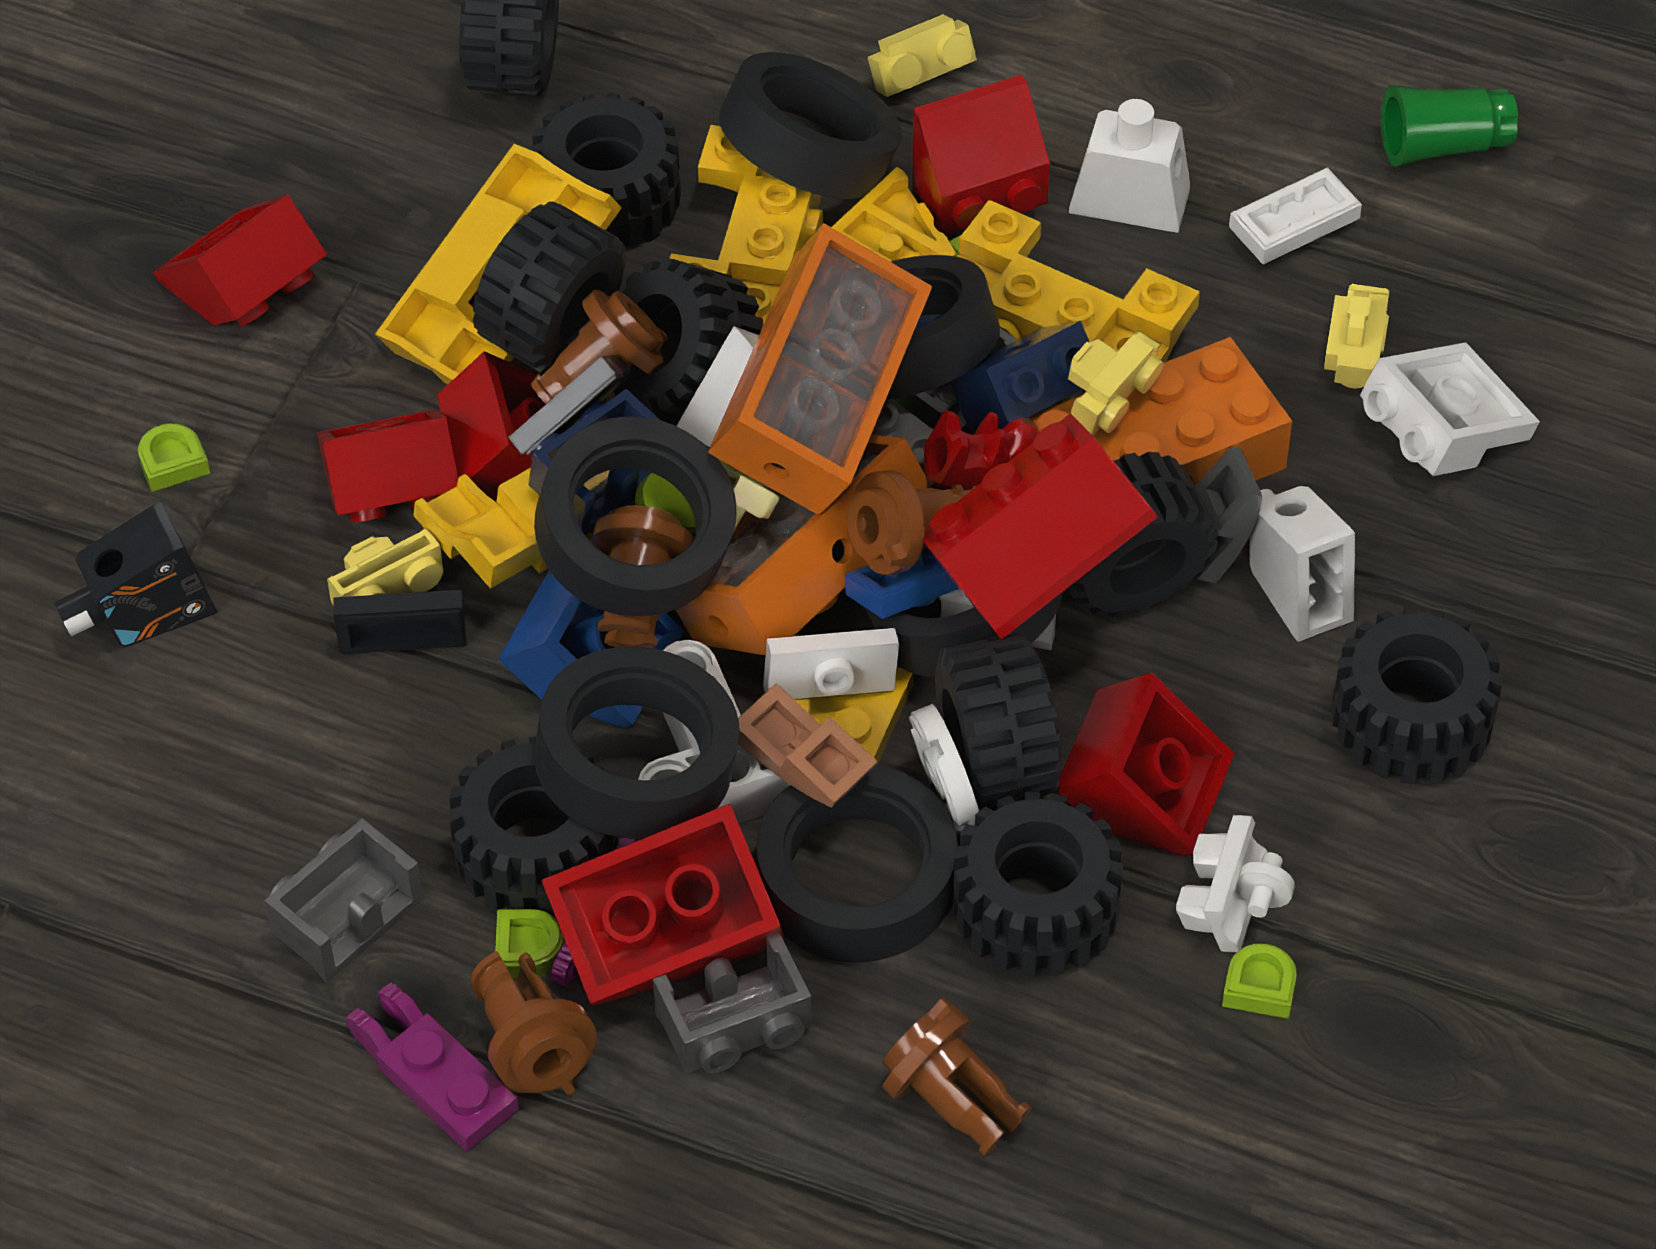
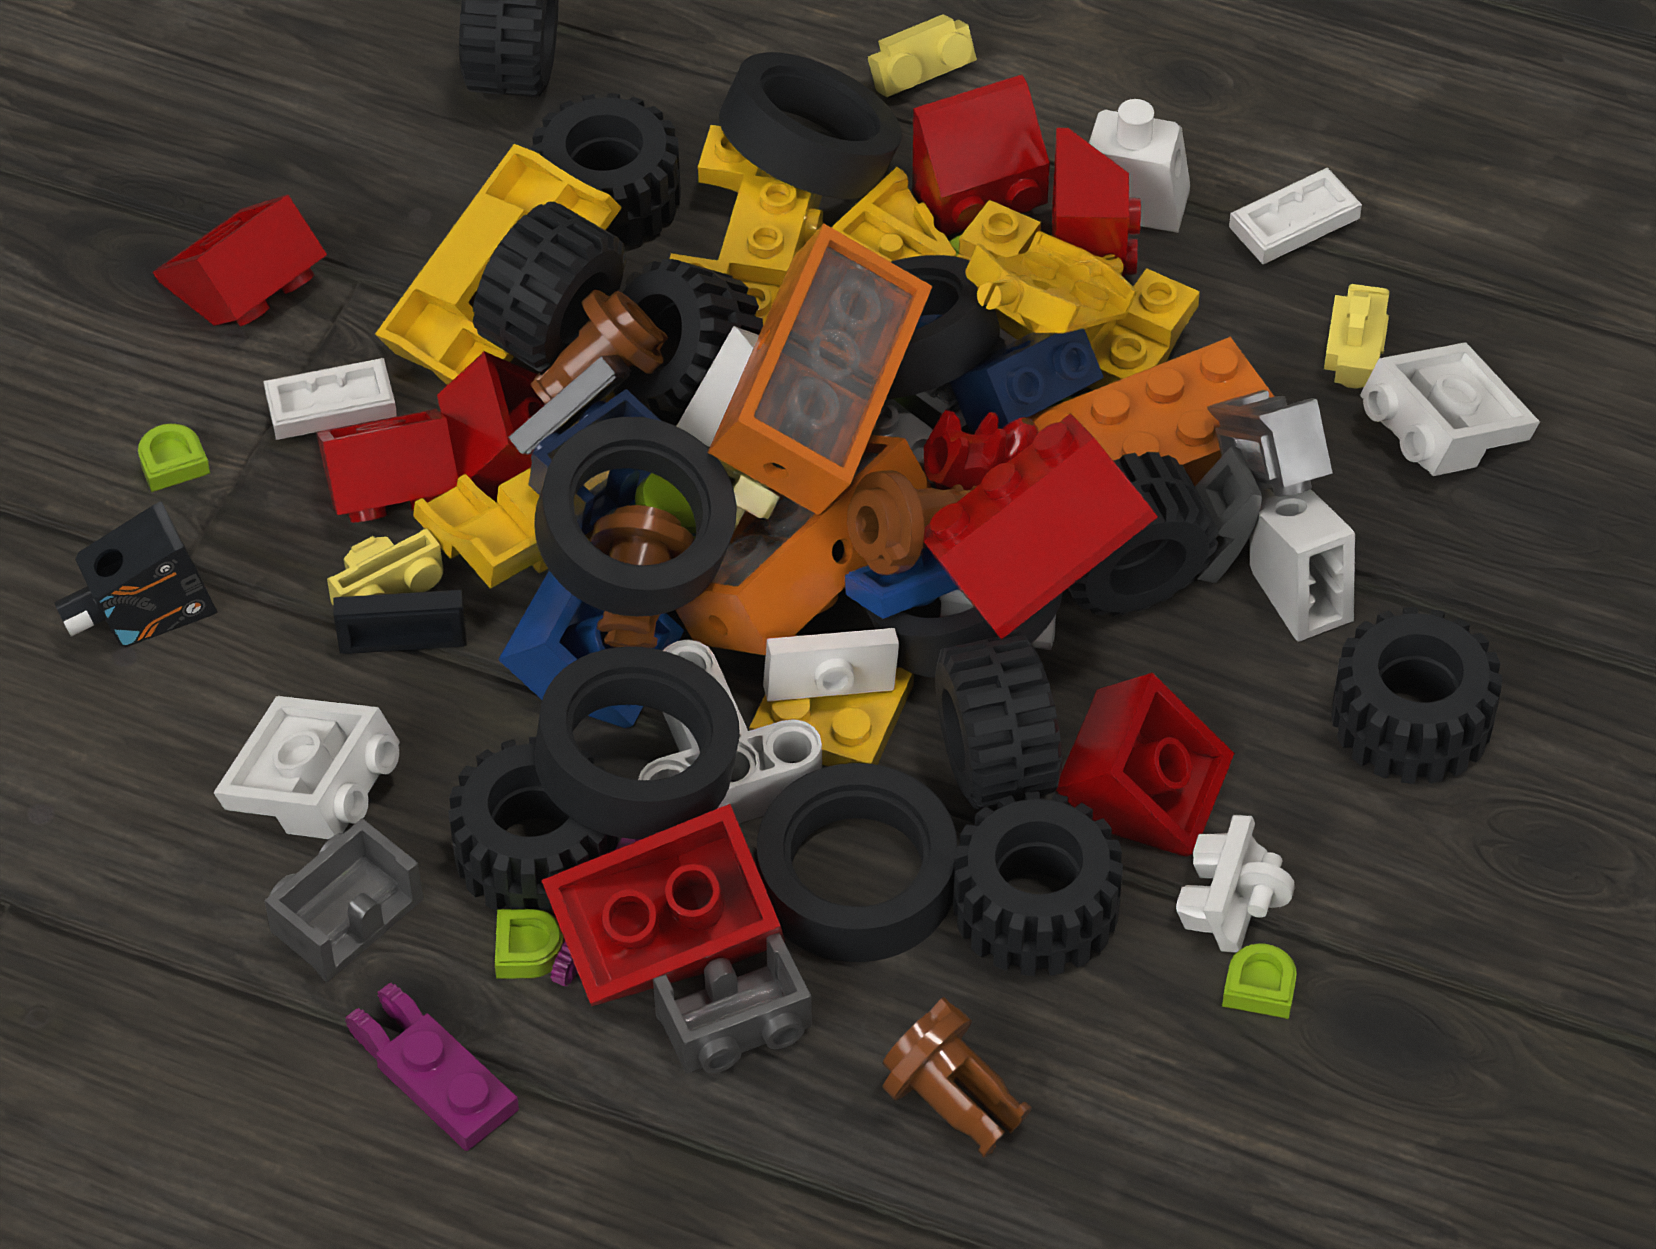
(311, 765): none -> white plate
(330, 398): none -> white plate
(536, 1038): dark orange piece -> none
(806, 754): nougat slope -> none
(943, 765): white tile -> none
(1052, 286): none -> yellow plate
(1093, 201): none -> red slope
(1111, 378): light yellow piece -> none
(1278, 440): none -> flat silver window
(1445, 122): green plant -> none

